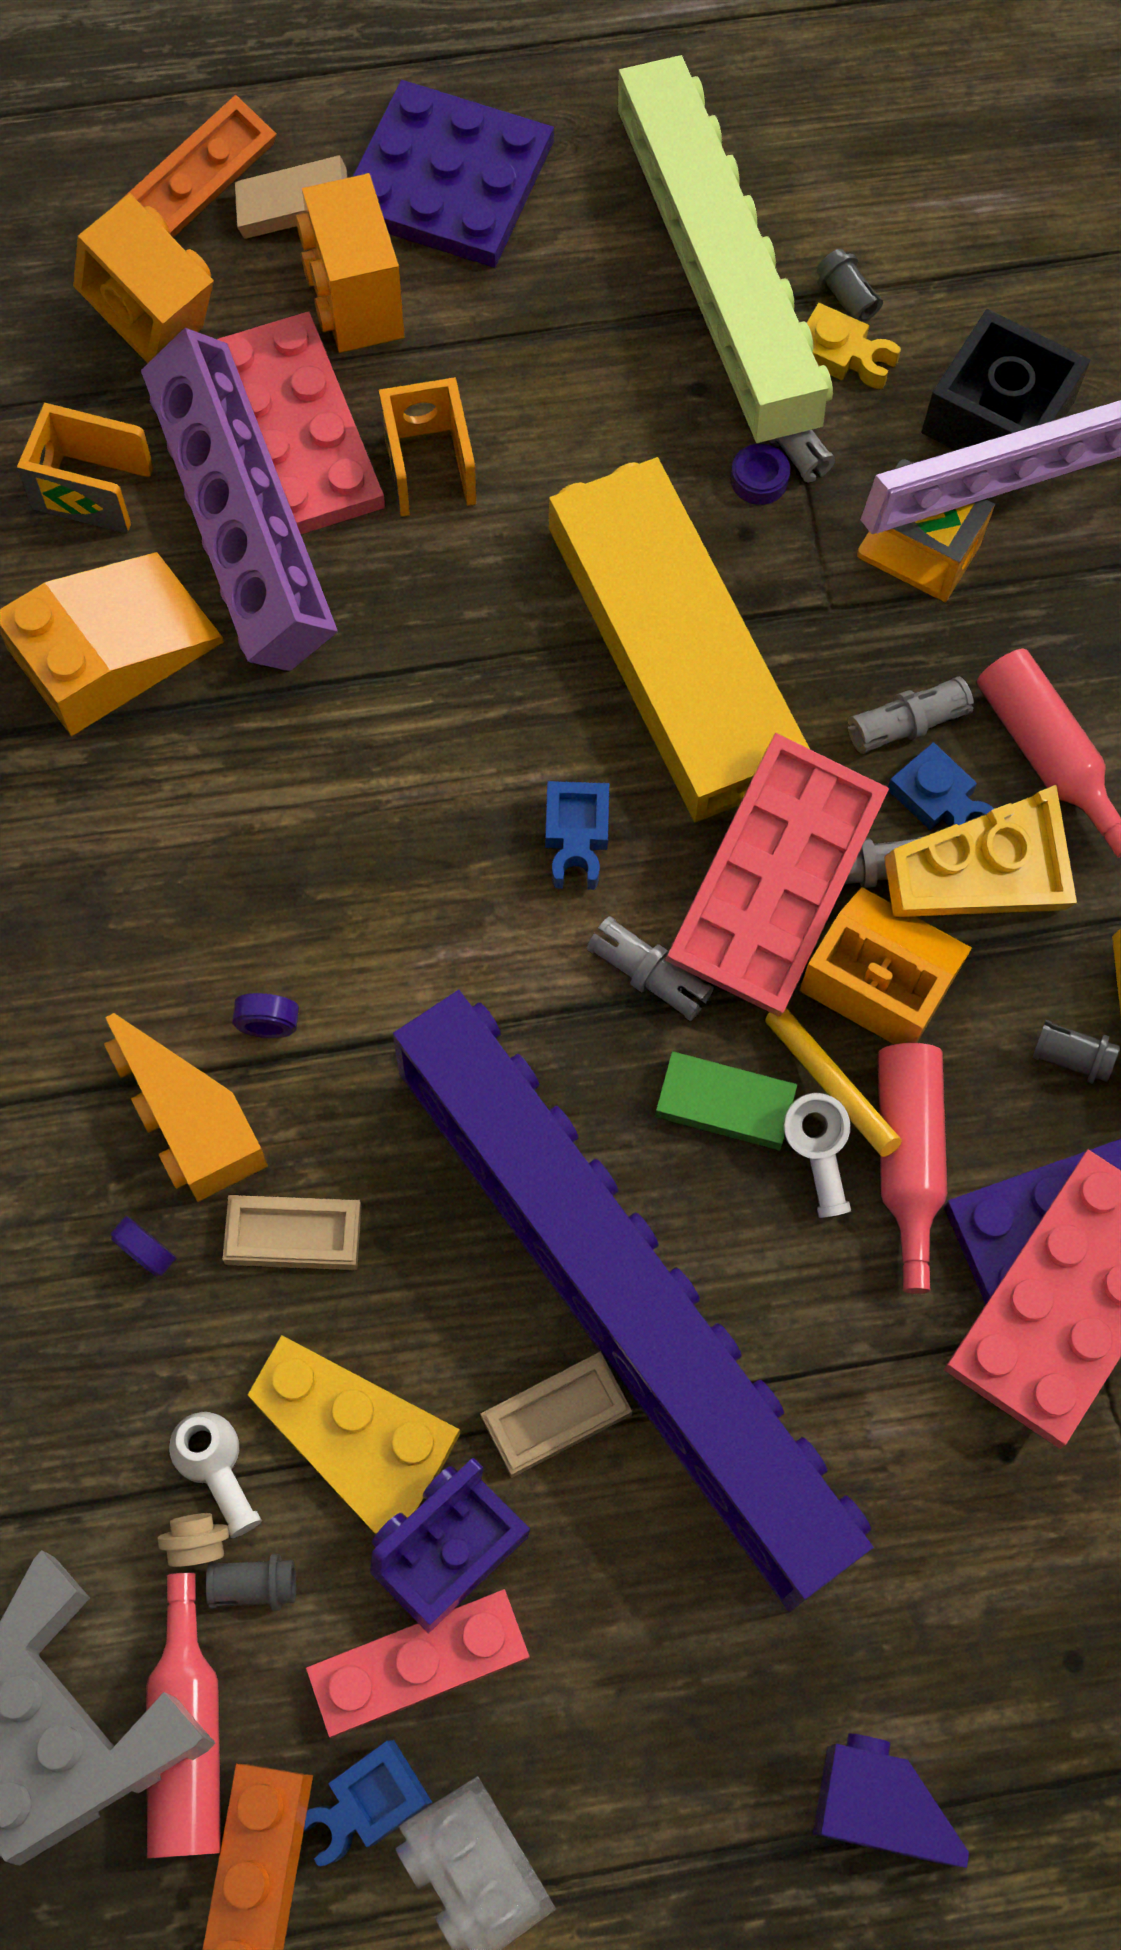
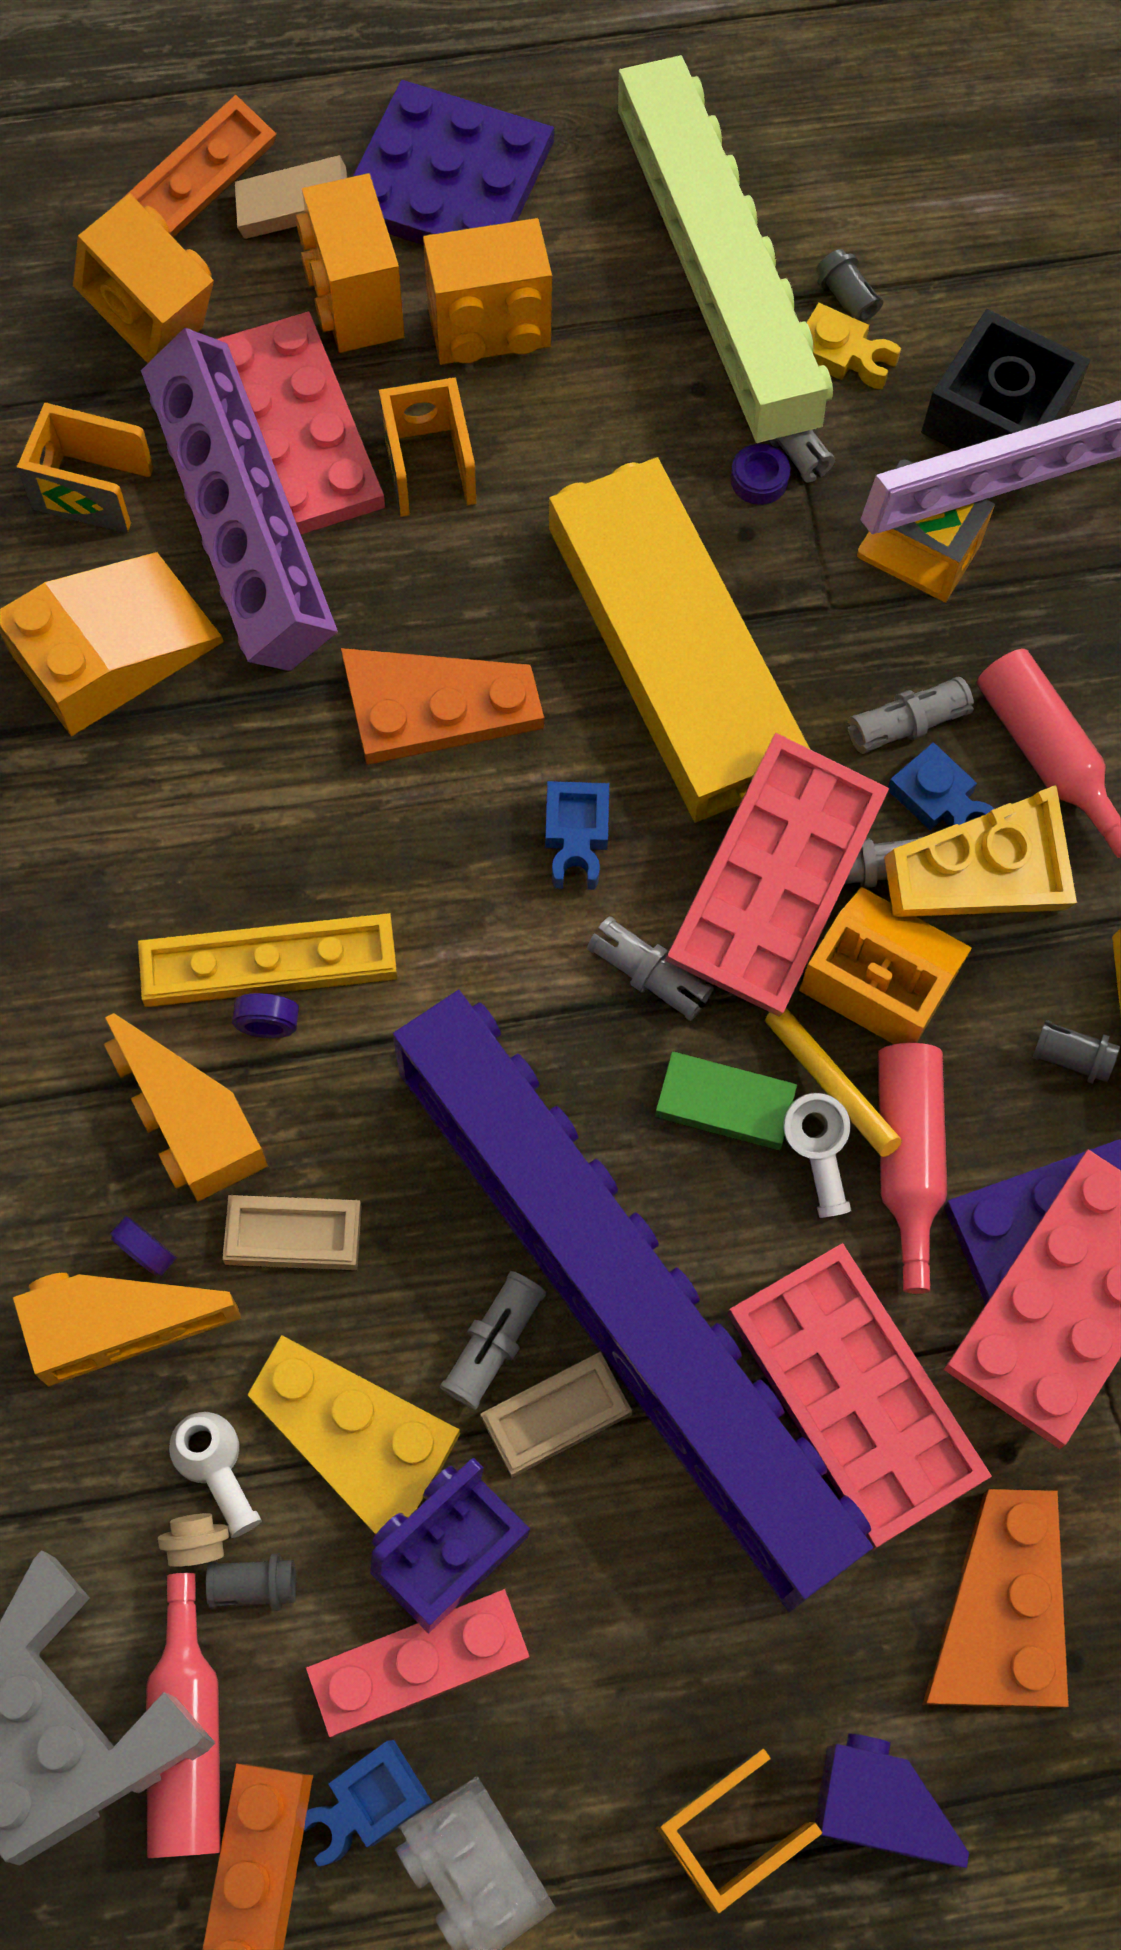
(99, 1321): none -> light orange slope
(267, 960): none -> yellow tile
(436, 703): none -> orange wing
(488, 291): none -> light orange brick
(517, 1302): none -> light grey pin
(758, 1870): none -> light orange piece
(858, 1394): none -> coral plate
(1008, 1611): none -> orange wing

